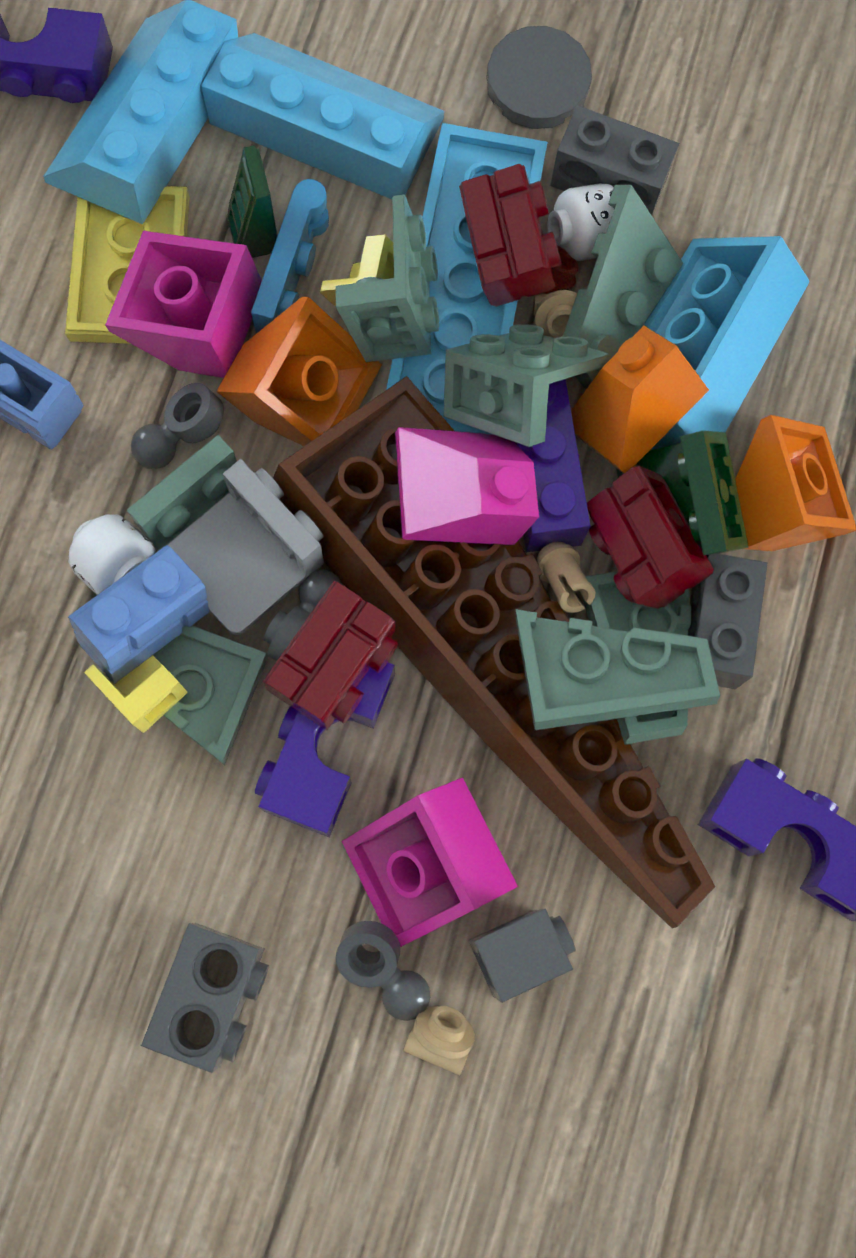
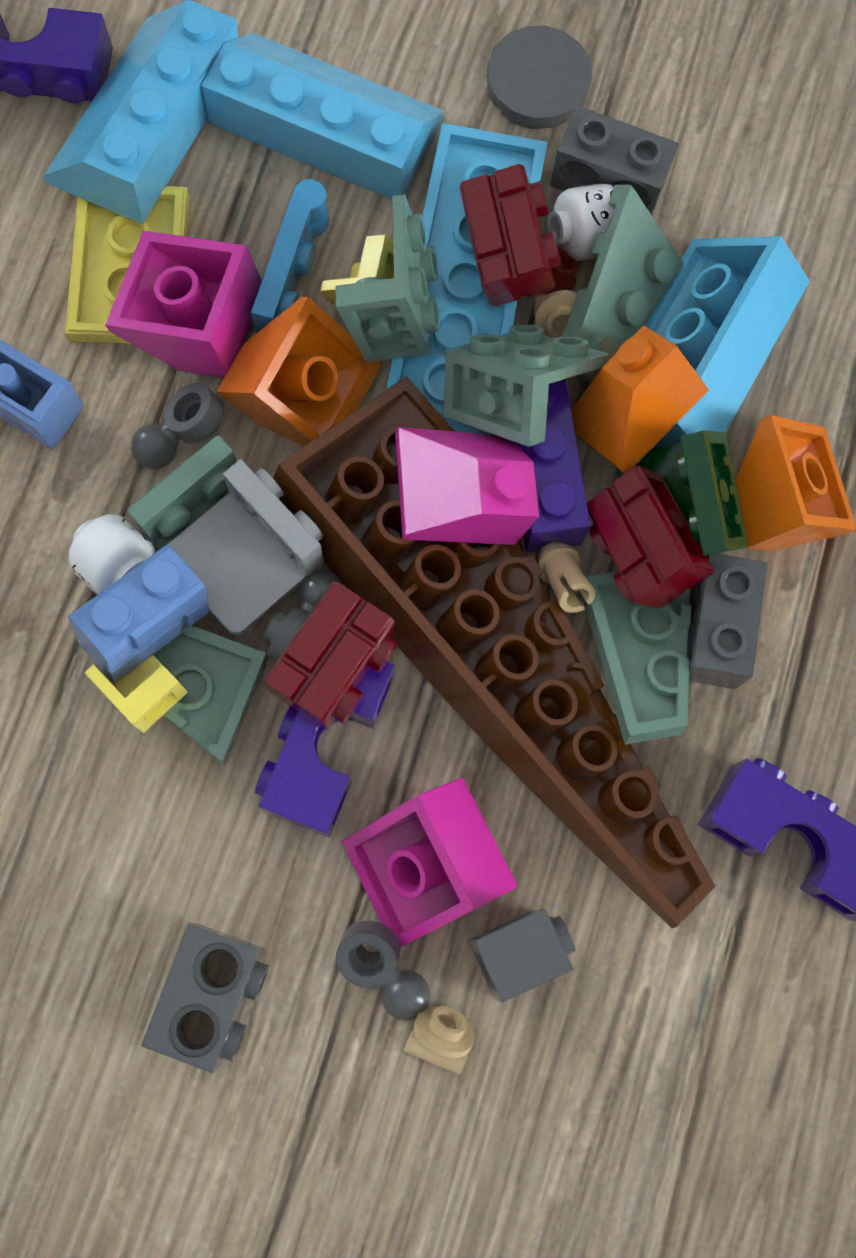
(251, 206): dark green slope -> none
(605, 674): sand green wing -> none

